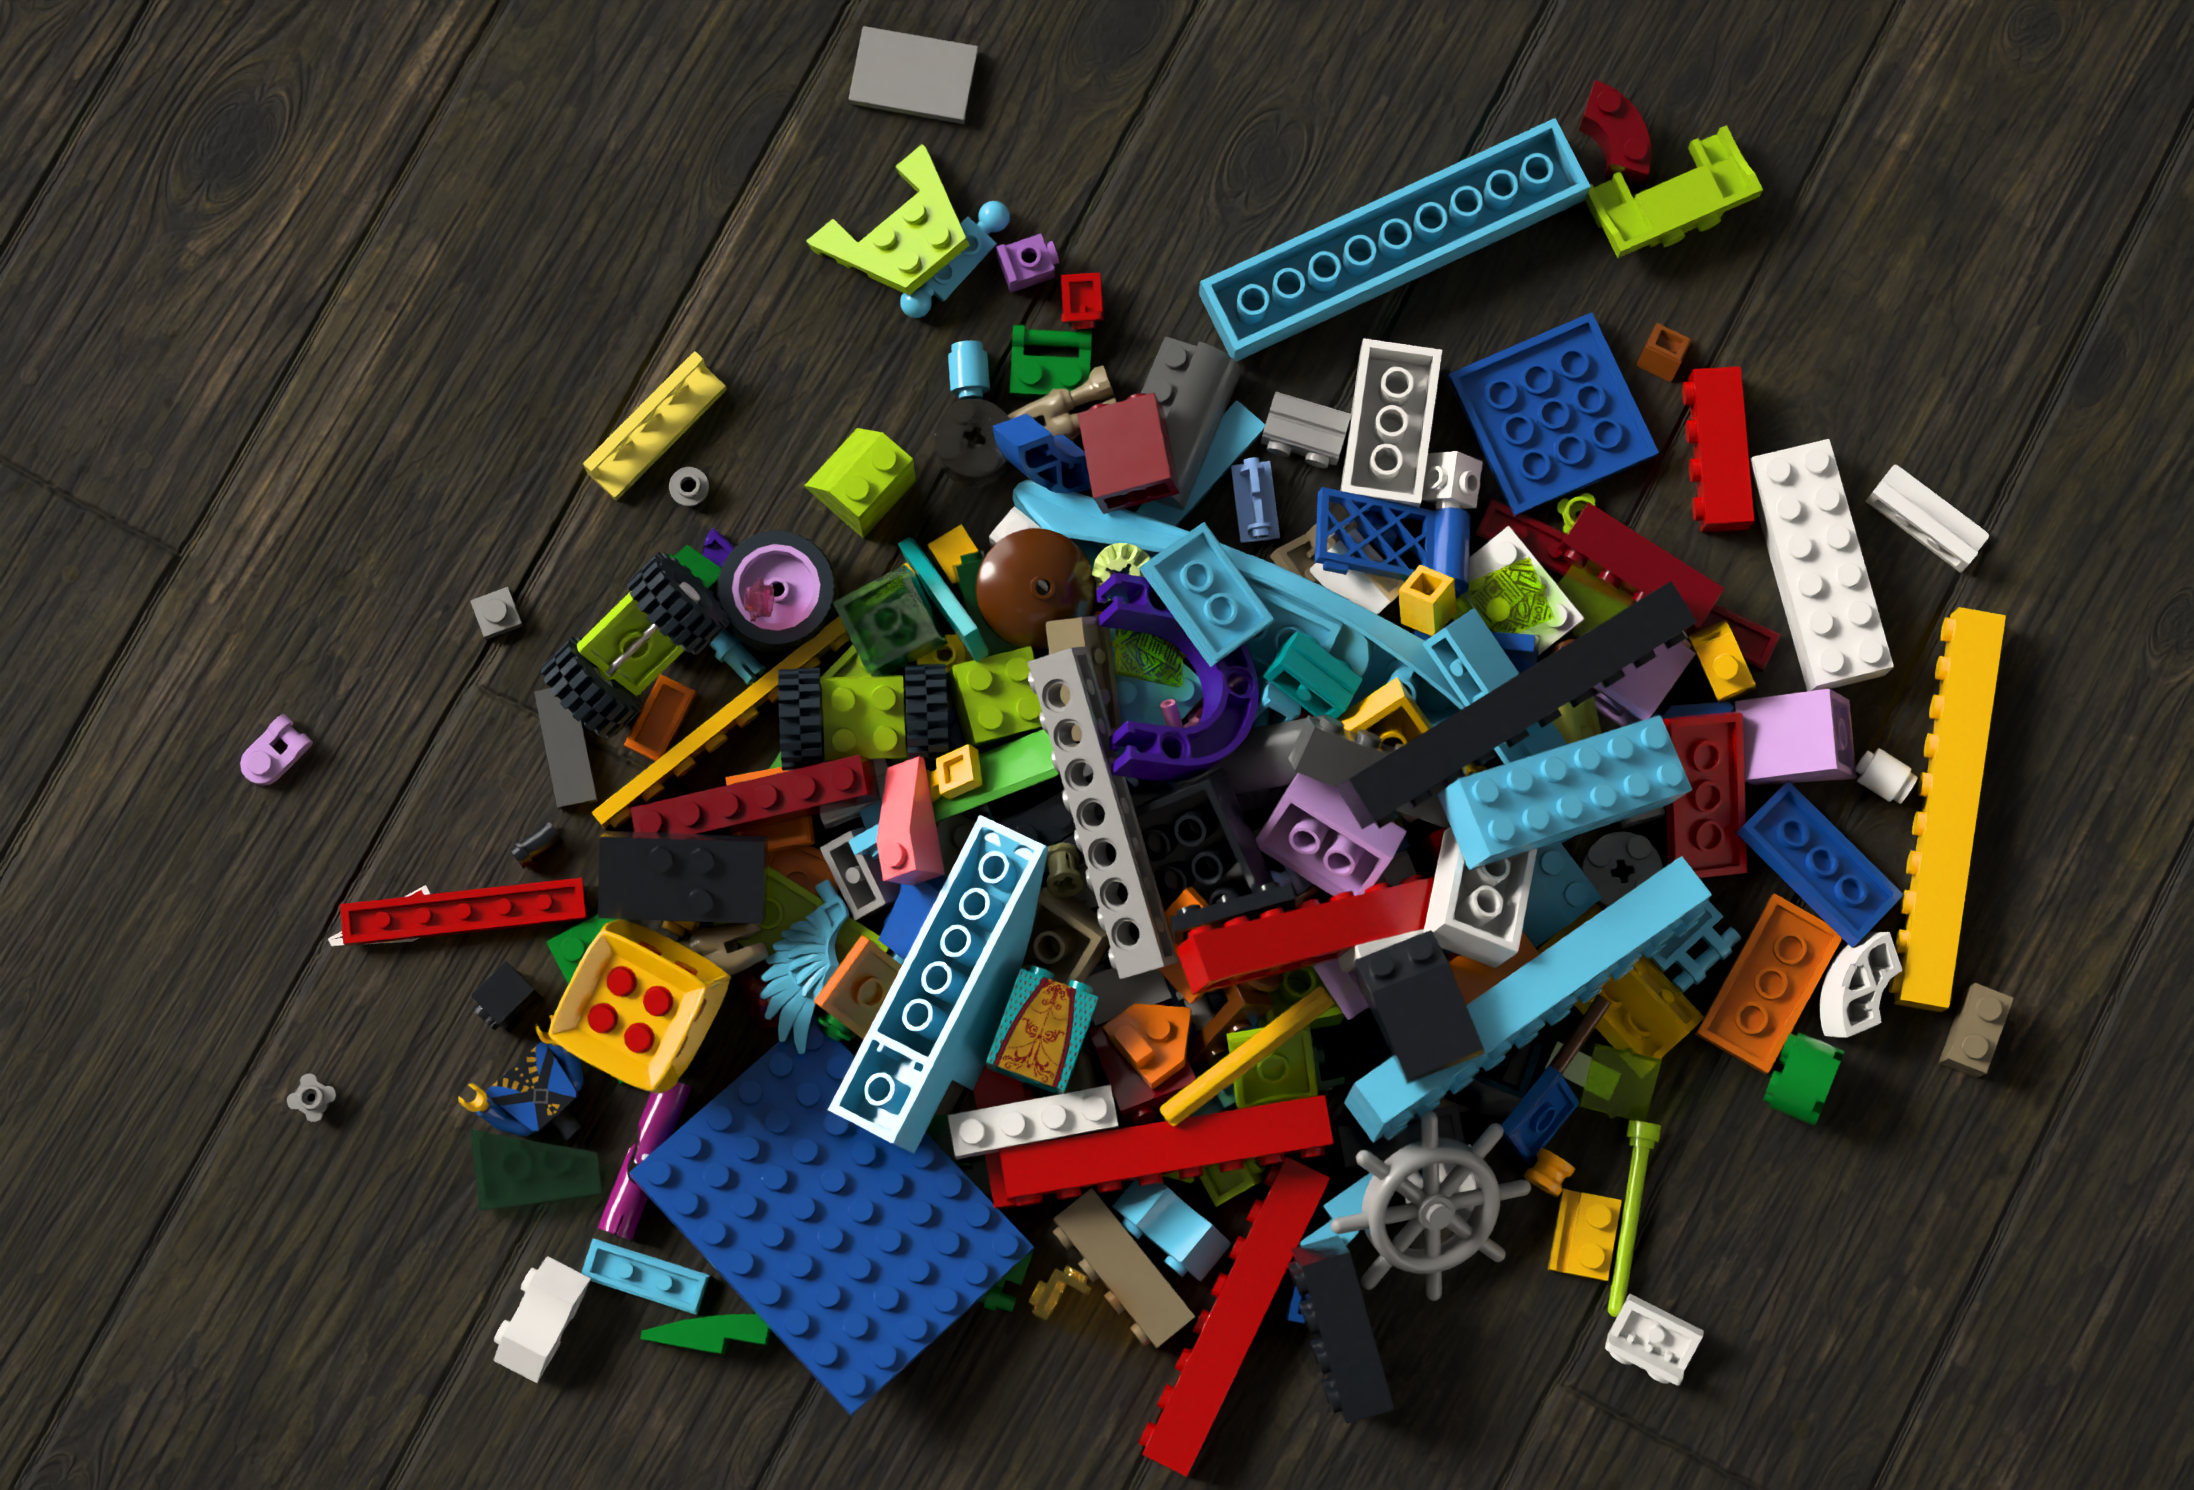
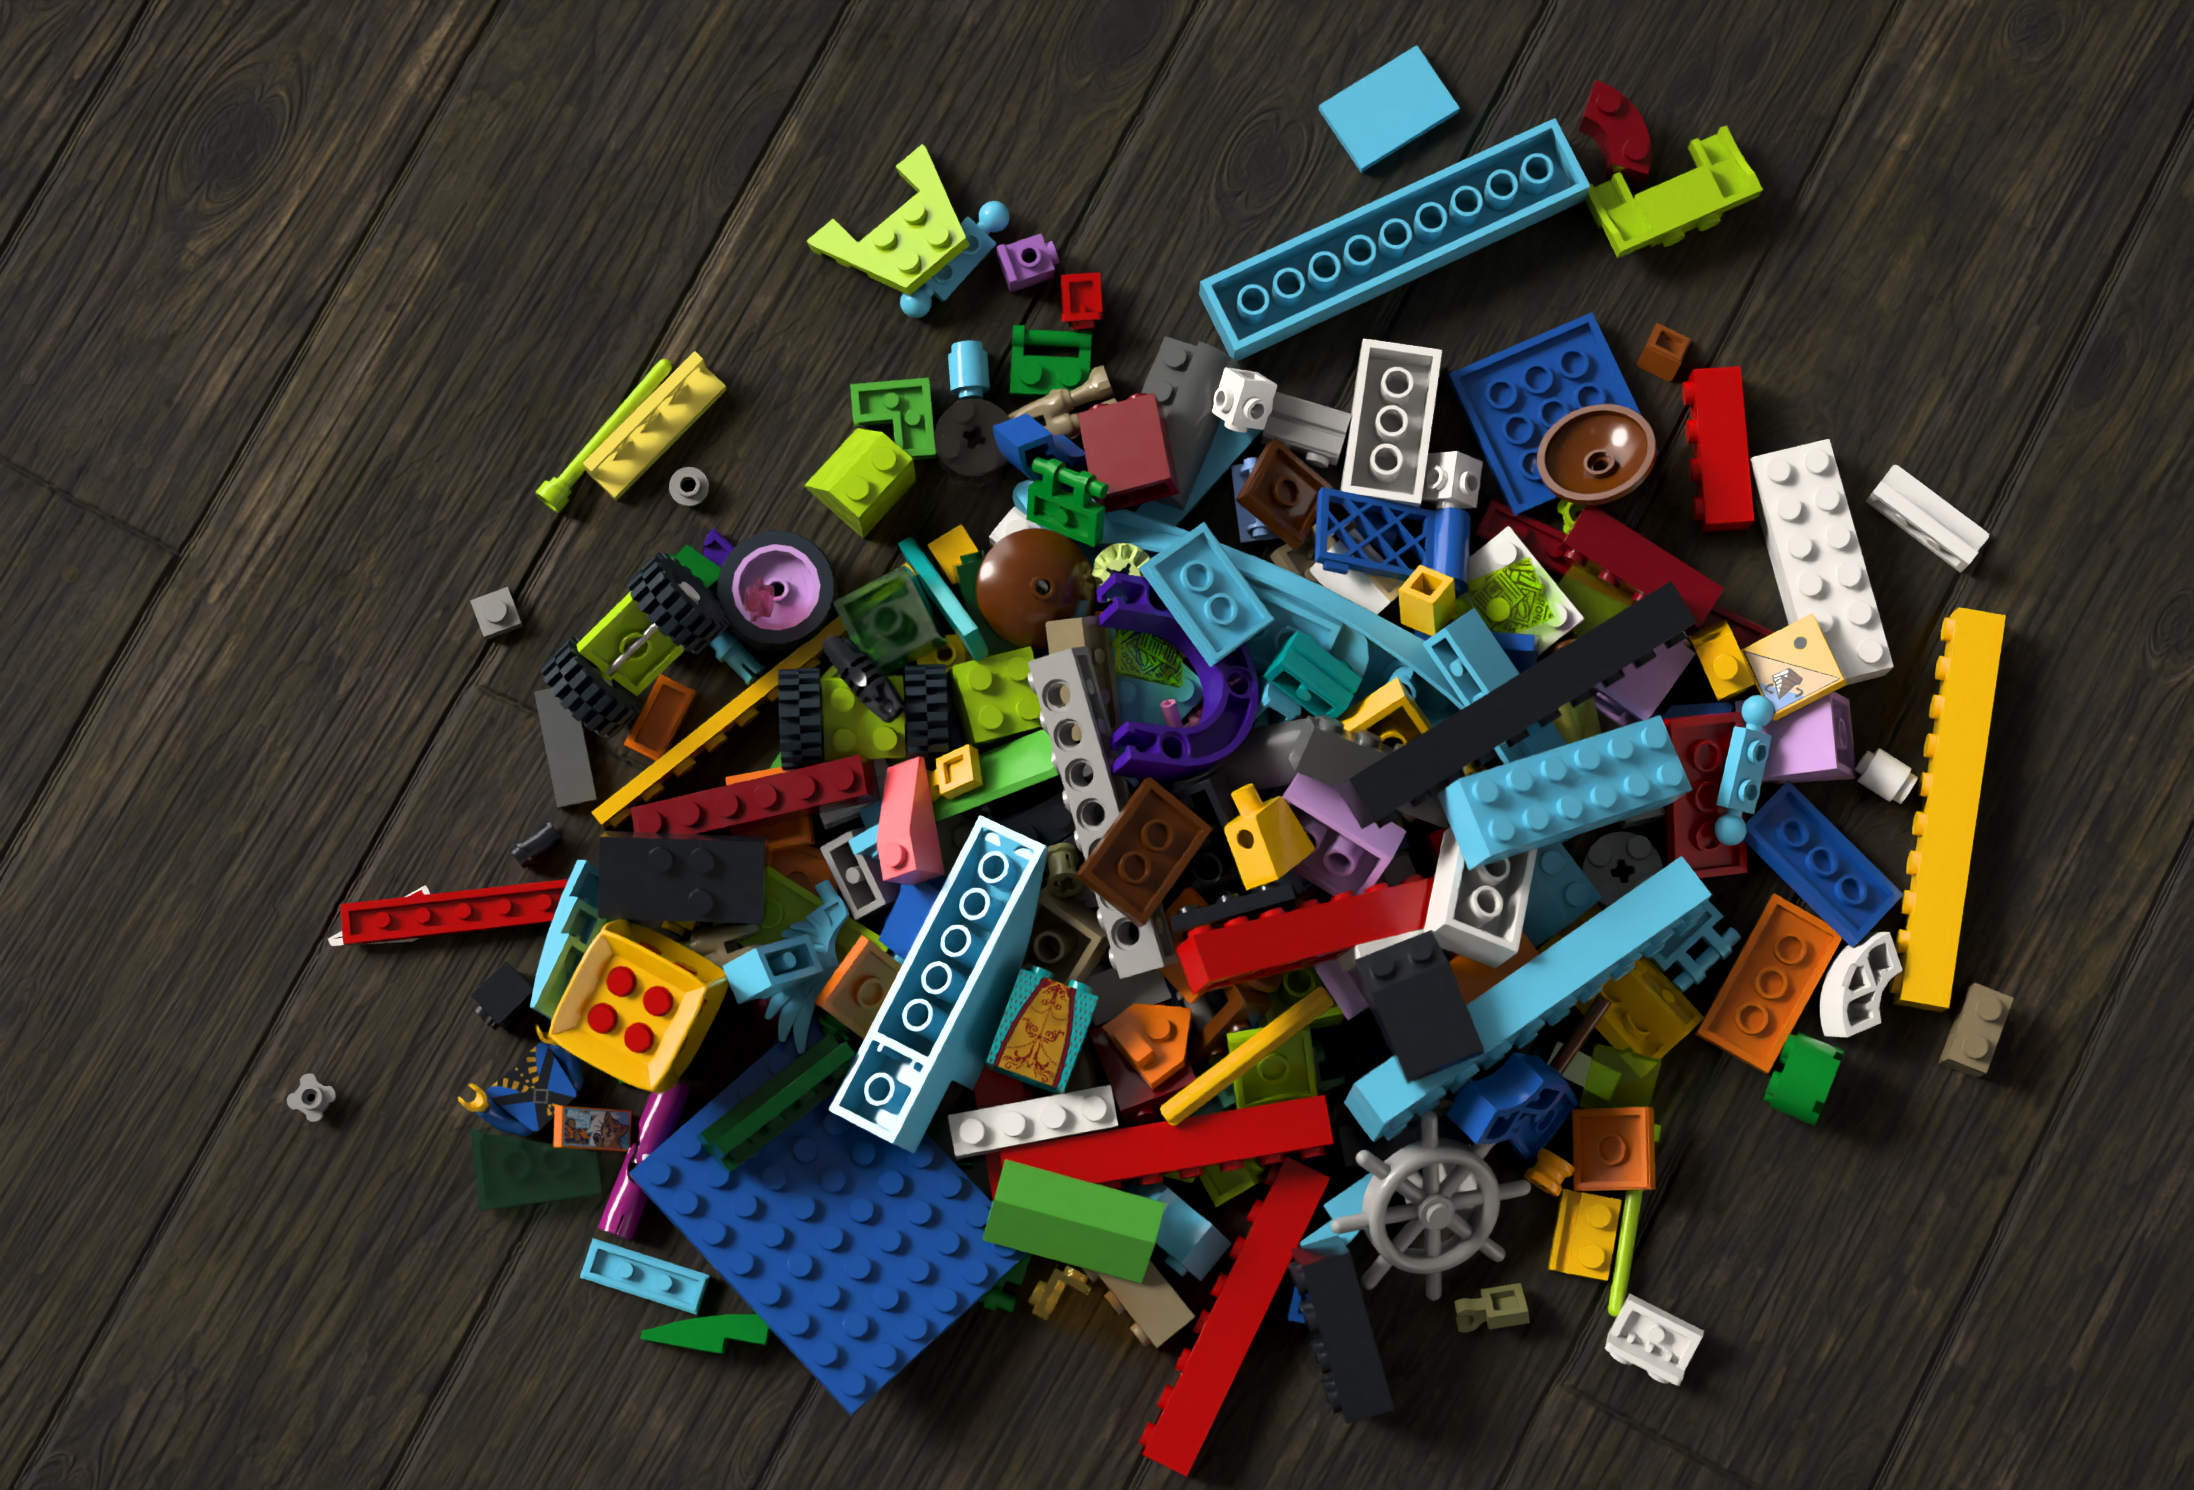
(262, 763): lavender plate -> none
(539, 1322): white brick -> none
(556, 491): none -> lime piece
(568, 937): none -> slope
(592, 1129): none -> tile
(772, 968): none -> medium azure brick
(777, 1103): none -> dark green brick
(864, 678): none -> black hinge
(905, 405): none -> bright green plate
(913, 75): light grey tile -> none
(1063, 511): none -> green plate
(1073, 1221): none -> bright green slope
(1144, 852): none -> reddish brown plate
(1244, 399): none -> white brick
(1265, 838): none -> yellow torso
(1283, 493): none -> reddish brown plate
(1388, 108): none -> medium azure tile
(1498, 1306): none -> olive plate
(1506, 1099): none -> blue brick
(1596, 440): none -> reddish brown dish
(1613, 1149): none -> orange plate
(1744, 770): none -> medium azure plate
(1794, 666): none -> tile

